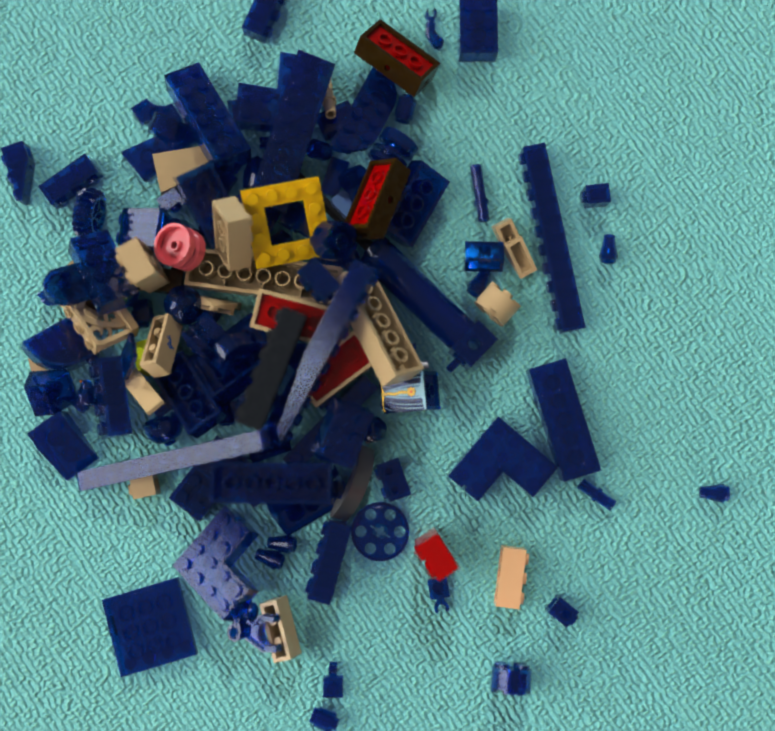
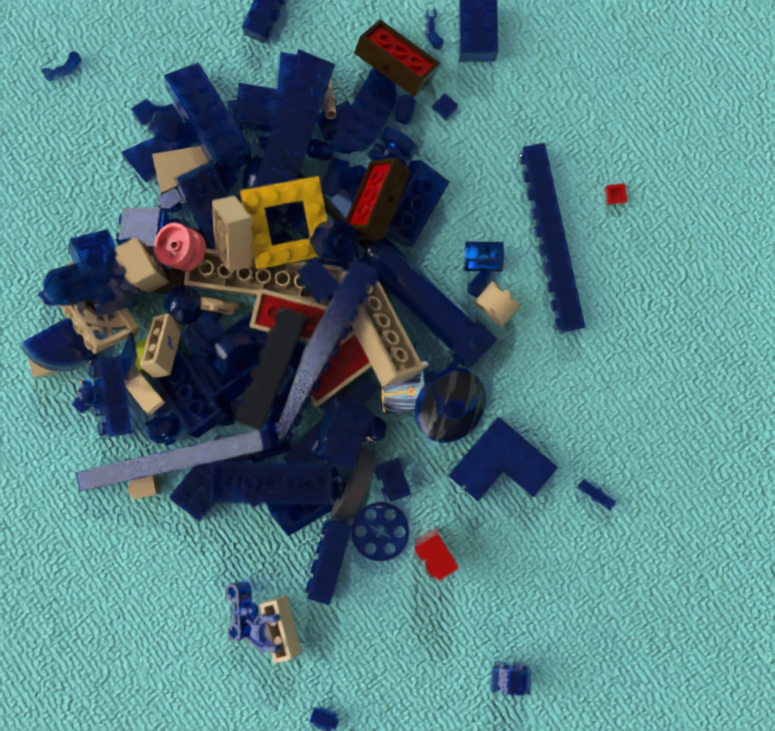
(20, 169): clear blue slope -> none
(50, 391): clear blue slope -> none
(63, 444): clear blue slope -> none
(67, 69): none -> clear blue arm
(70, 180): clear blue brick -> none
(89, 211): clear blue gear -> none
(143, 313): brick -> none
(149, 627): clear blue plate -> none
(211, 560): clear blue piece -> none
(270, 558): clear blue cone -> none
(282, 543): clear blue cone -> none
(333, 683): clear blue plate -> none
(439, 591): clear blue plate -> none
(445, 106): none -> clear blue plate
(450, 405): none -> dish
(480, 196): clear blue pin -> none
(511, 577): light nougat brick -> none
(514, 247): tan slope -> none
(562, 611): clear blue brick -> none
(563, 420): clear blue brick -> none
(595, 195): clear blue brick -> none
(608, 251): clear blue cone -> none
(616, 194): none -> red tile
(715, 492): clear blue cone -> none

